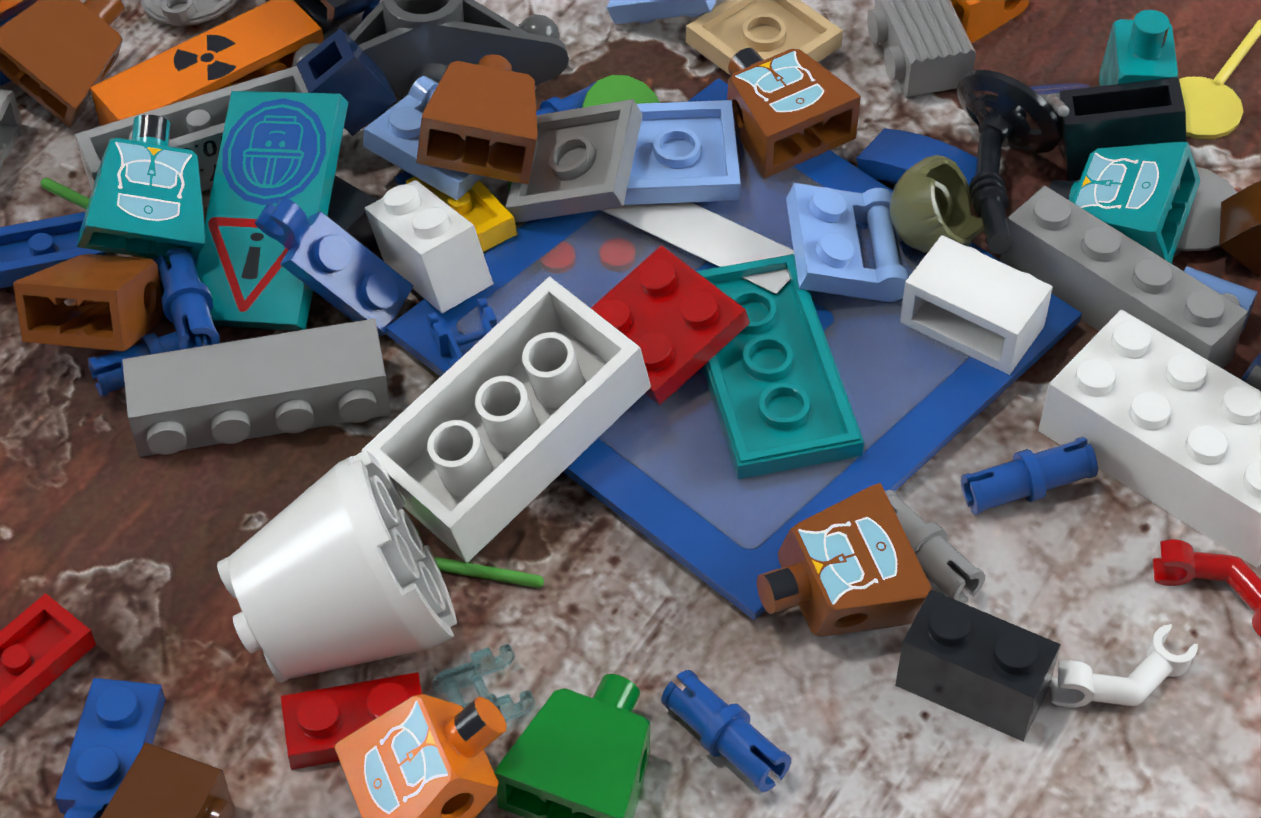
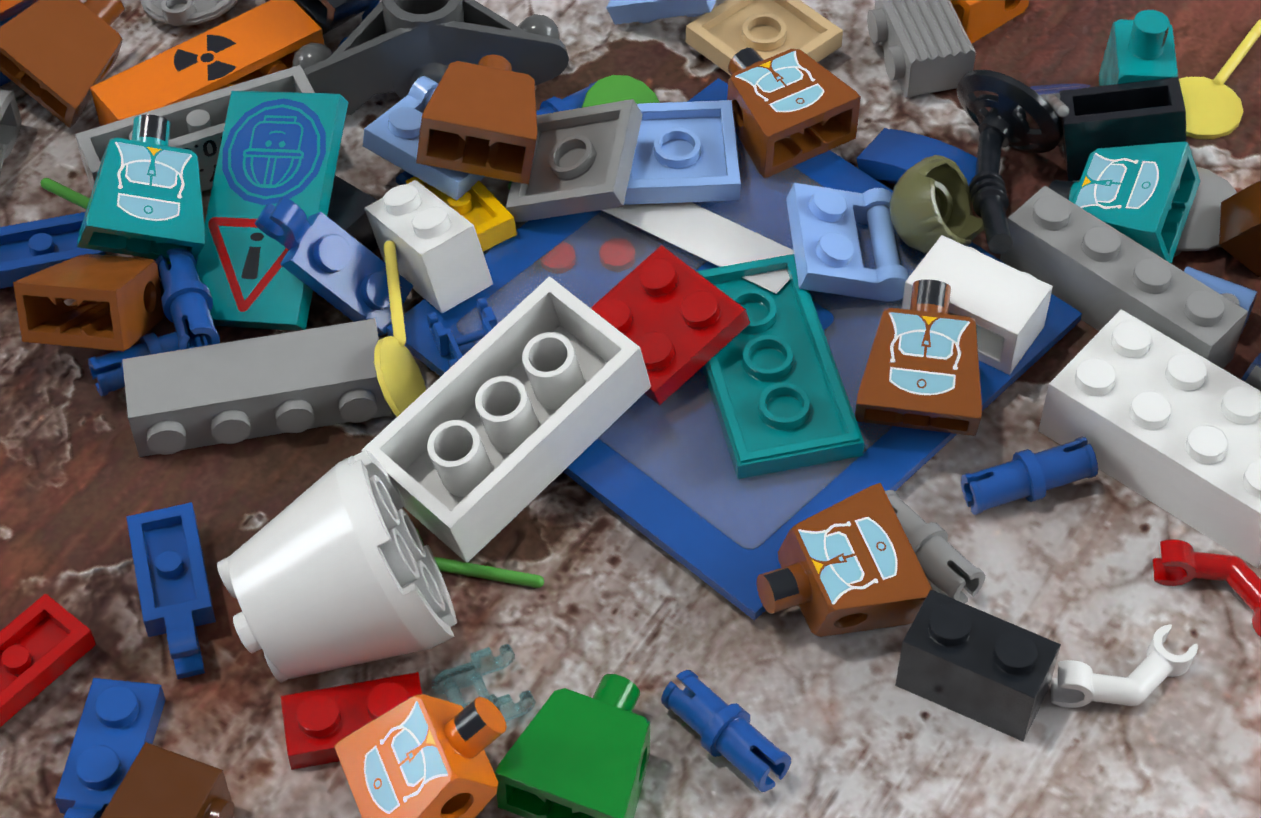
(172, 581): none -> blue plate
(345, 69): dark blue brick -> none
(393, 362): none -> light yellow piece
(923, 367): none -> dark orange torso

